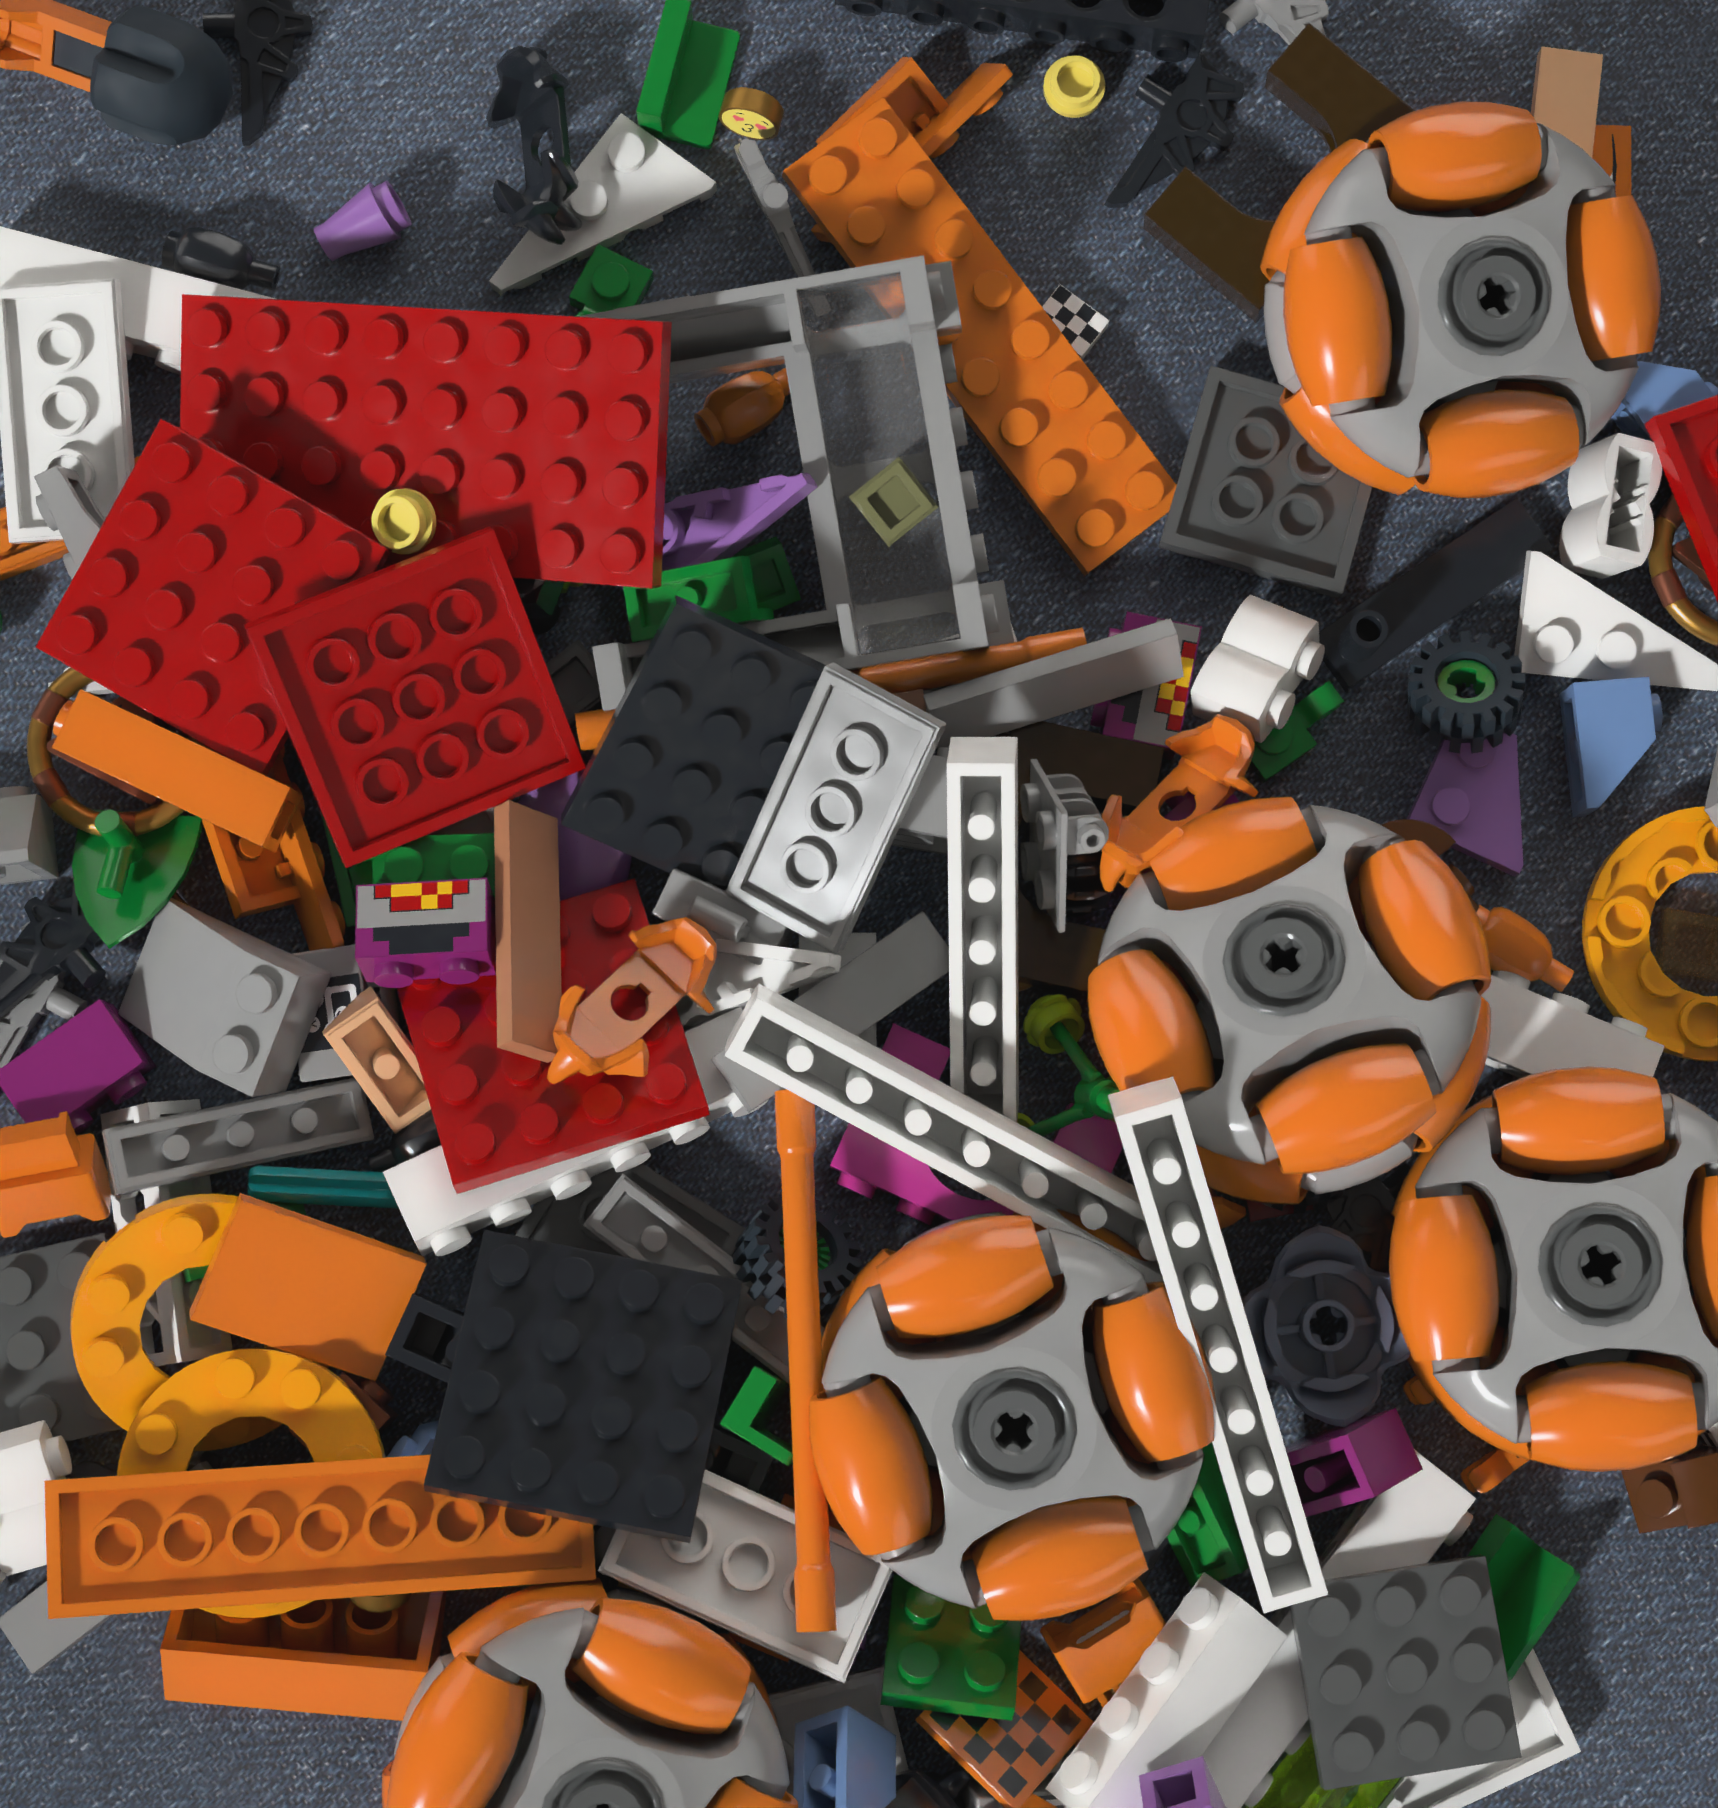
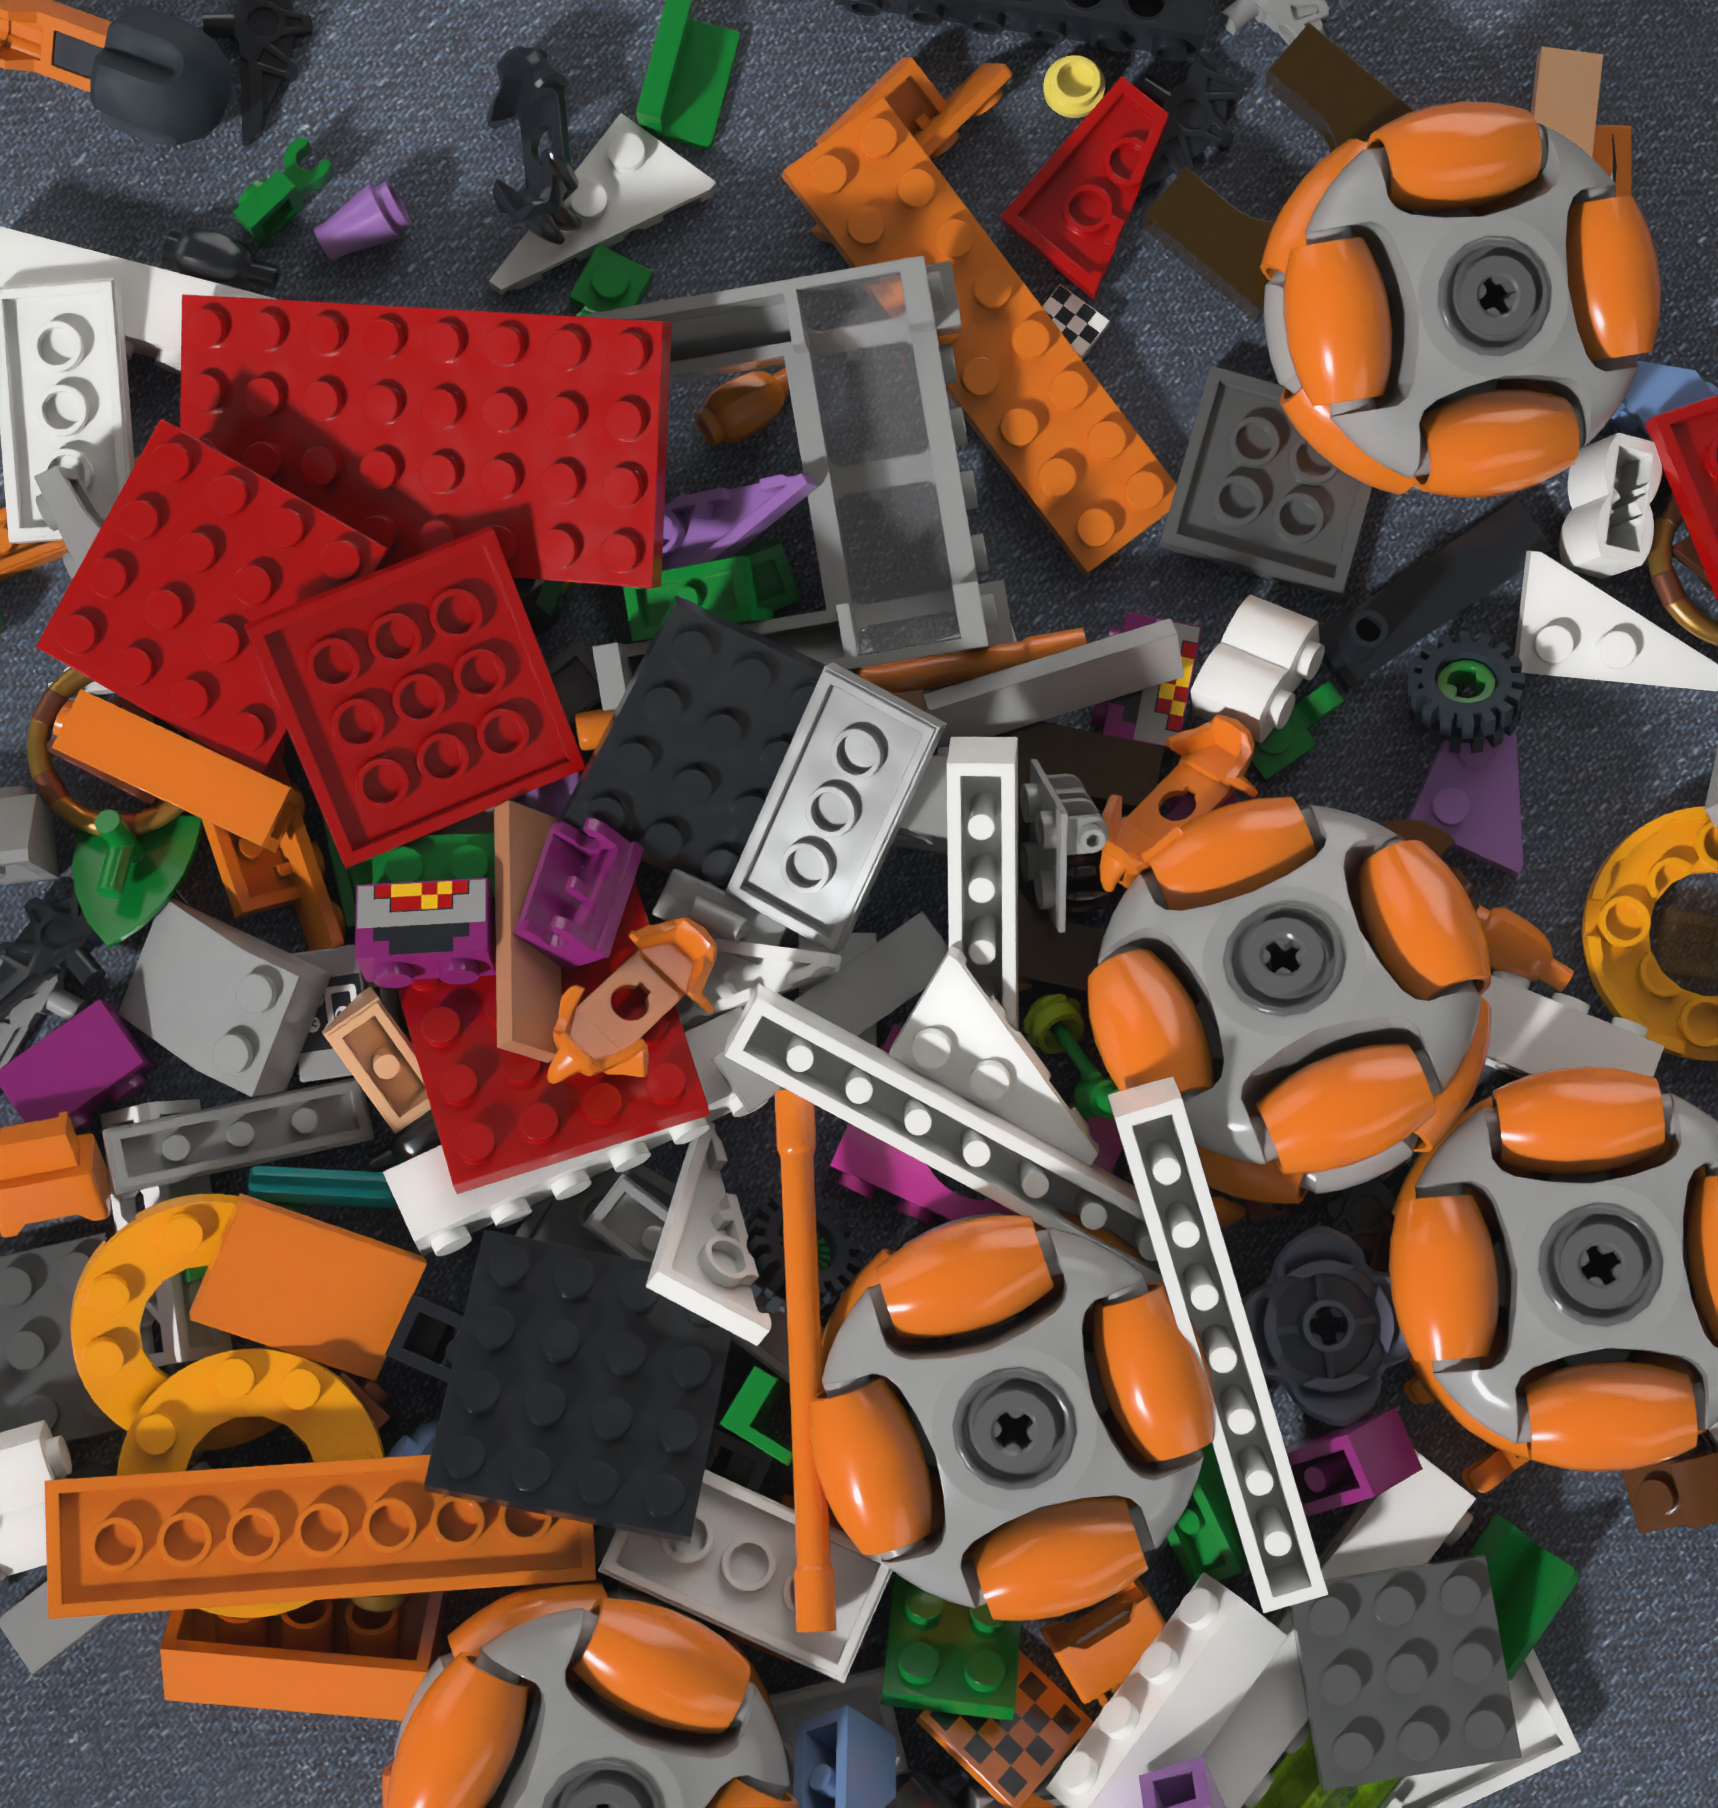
(274, 202): none -> green plate
(404, 521): light yellow plate -> none
(579, 893): none -> magenta hinge
(704, 1247): none -> white wing
(751, 113): tile -> none
(772, 201): light grey piece -> none
(894, 501): olive tile -> none
(971, 1049): none -> white wing
(1090, 187): none -> red wing
(1605, 735): medium blue slope -> none

